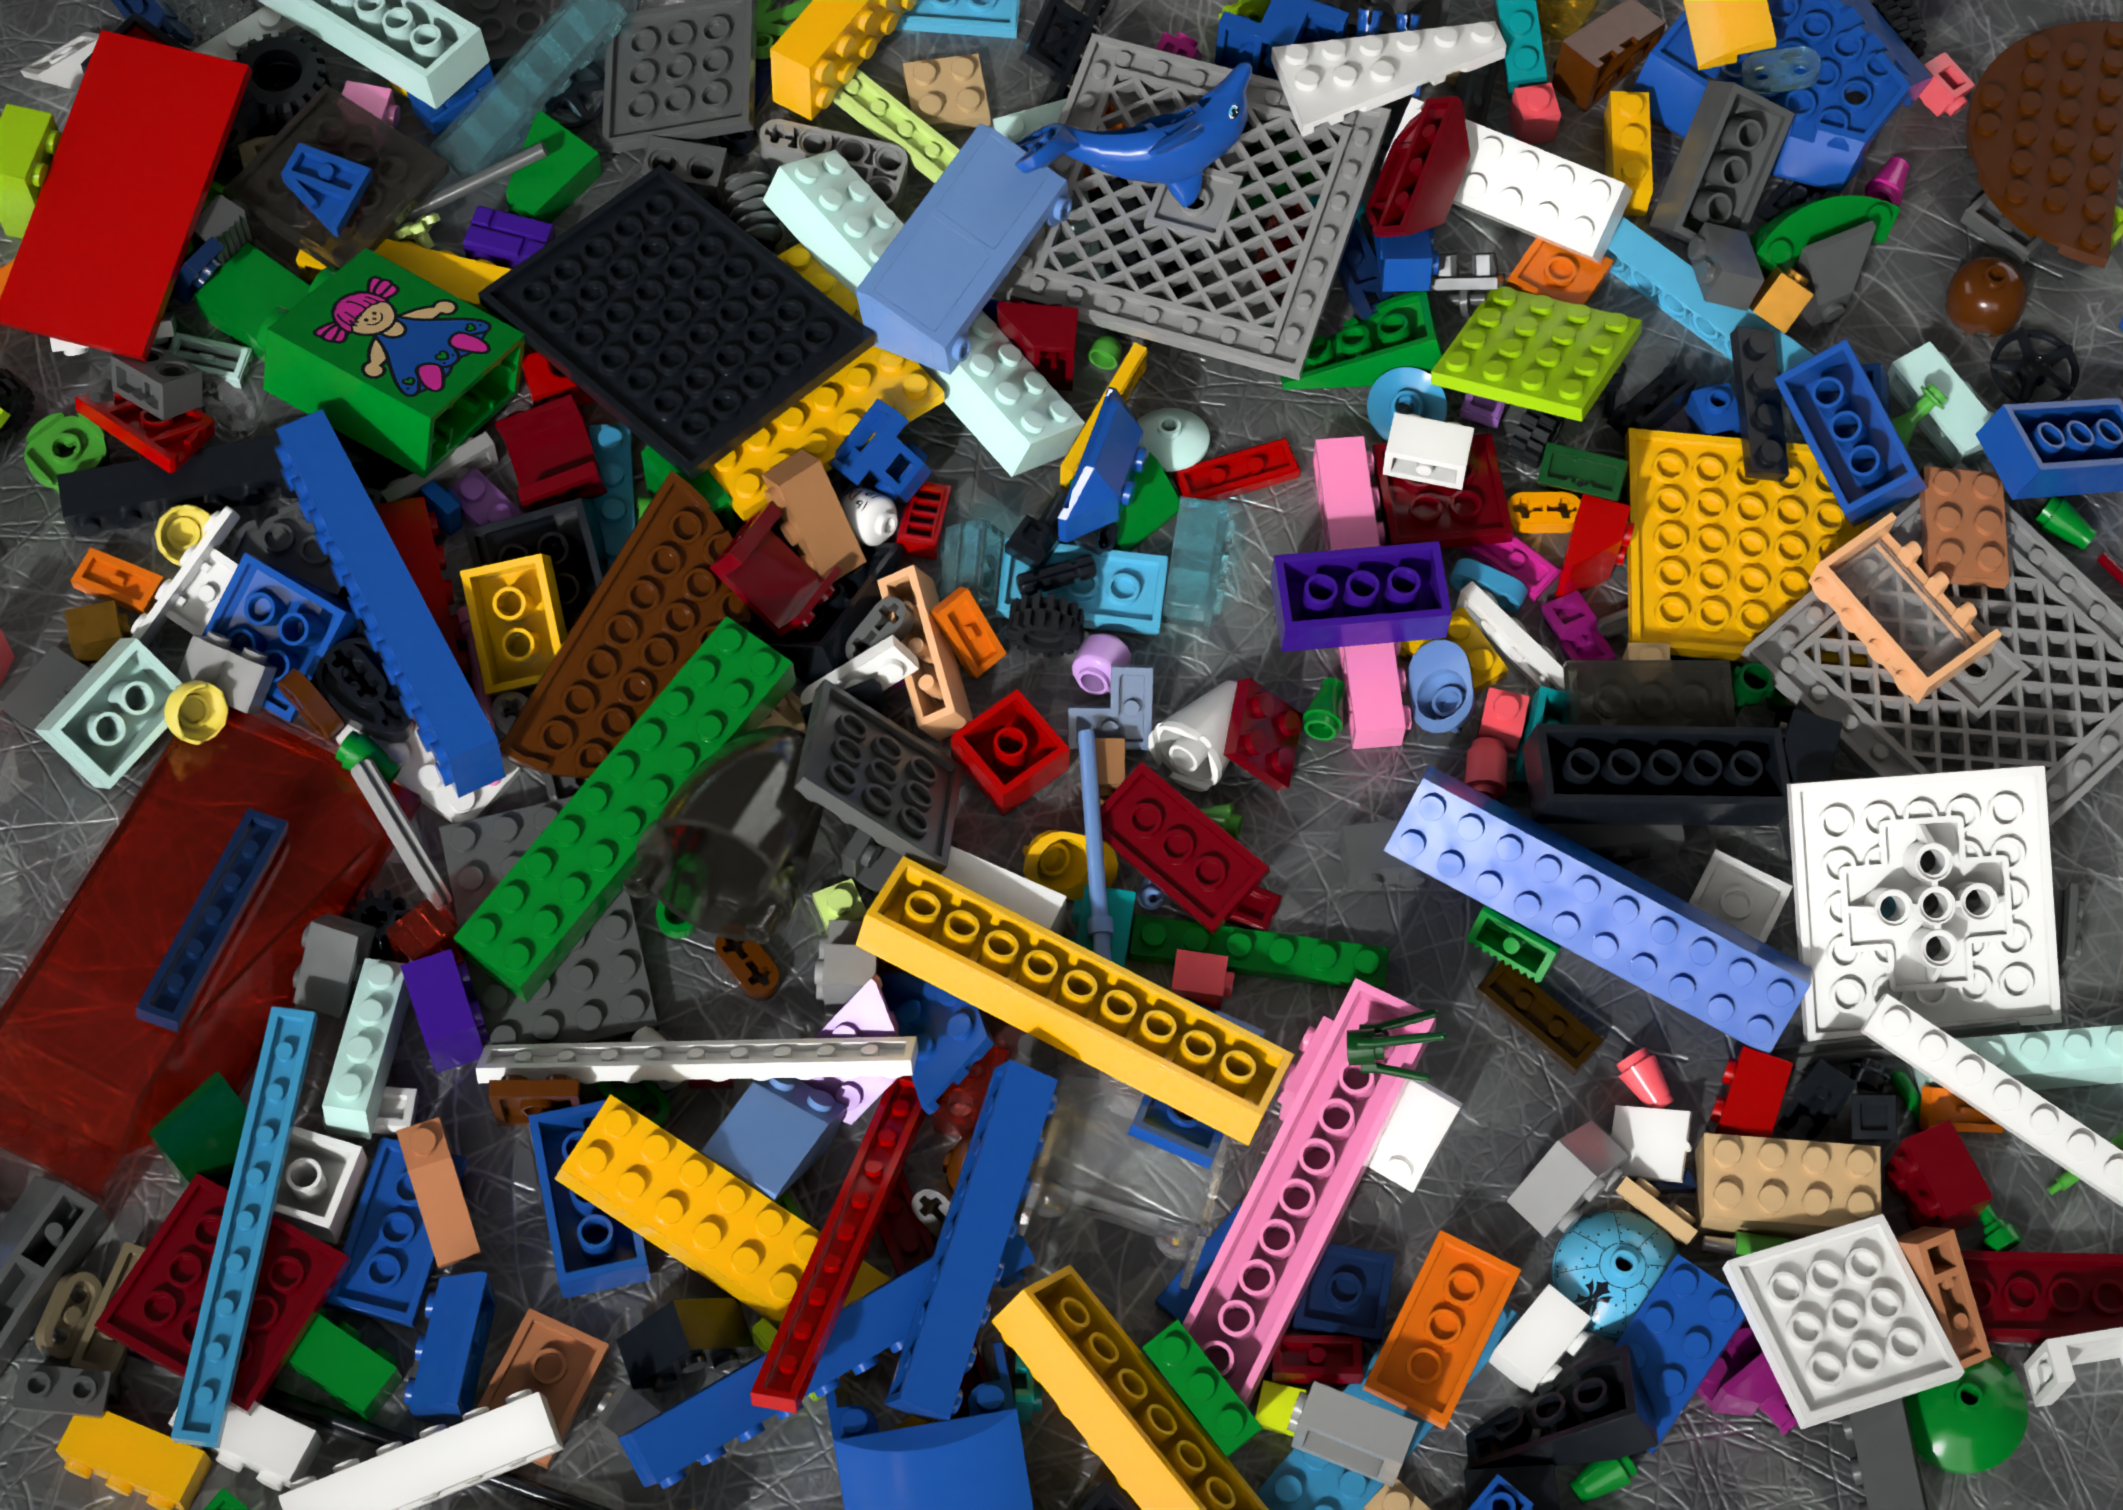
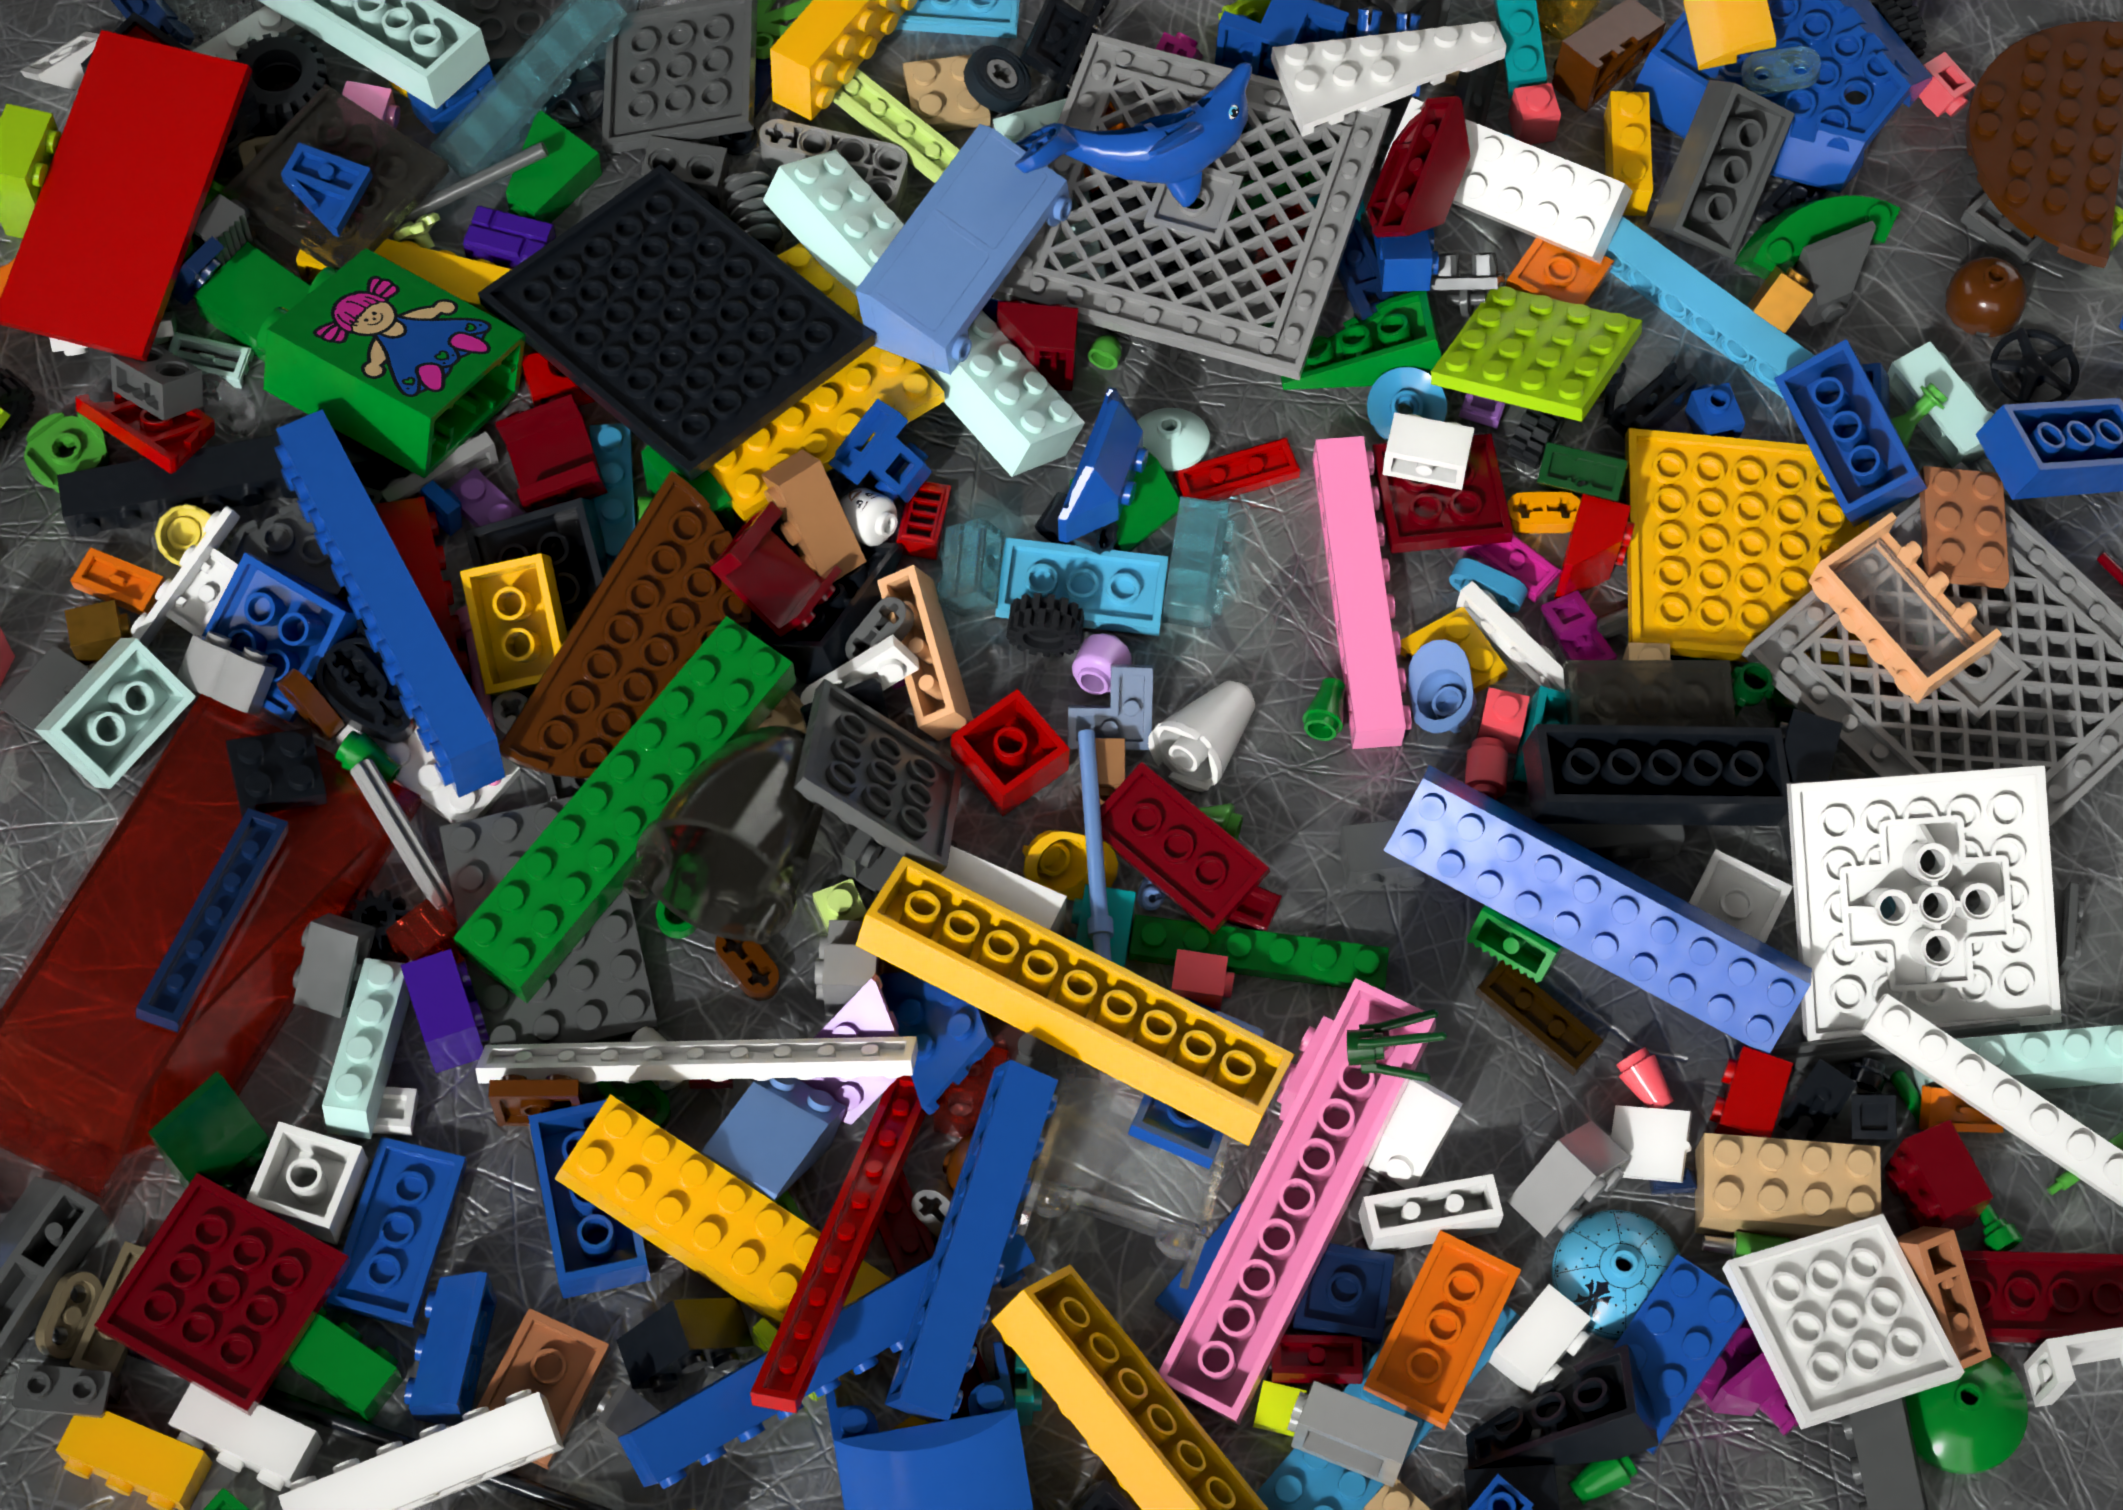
(196, 711): light yellow hair -> none
(244, 1229): dark azure plate -> none
(276, 771): none -> black plate
(438, 1192): nougat slope -> none
(968, 632): orange plate -> none
(997, 94): none -> black bush
(1032, 542): black tile -> none
(1056, 575): black axle -> none
(1125, 382): yellow tile -> none
(1202, 1388): green plate -> none
(1263, 734): dark red plate -> none
(1360, 596): dark purple brick -> none
(1418, 1214): none -> white brick
(1674, 1221): tan plate -> none
(1725, 266): dark grey brick -> none
(1759, 404): black plate -> none
(1889, 181): dark pink cone -> none
(2065, 522): green cone -> none

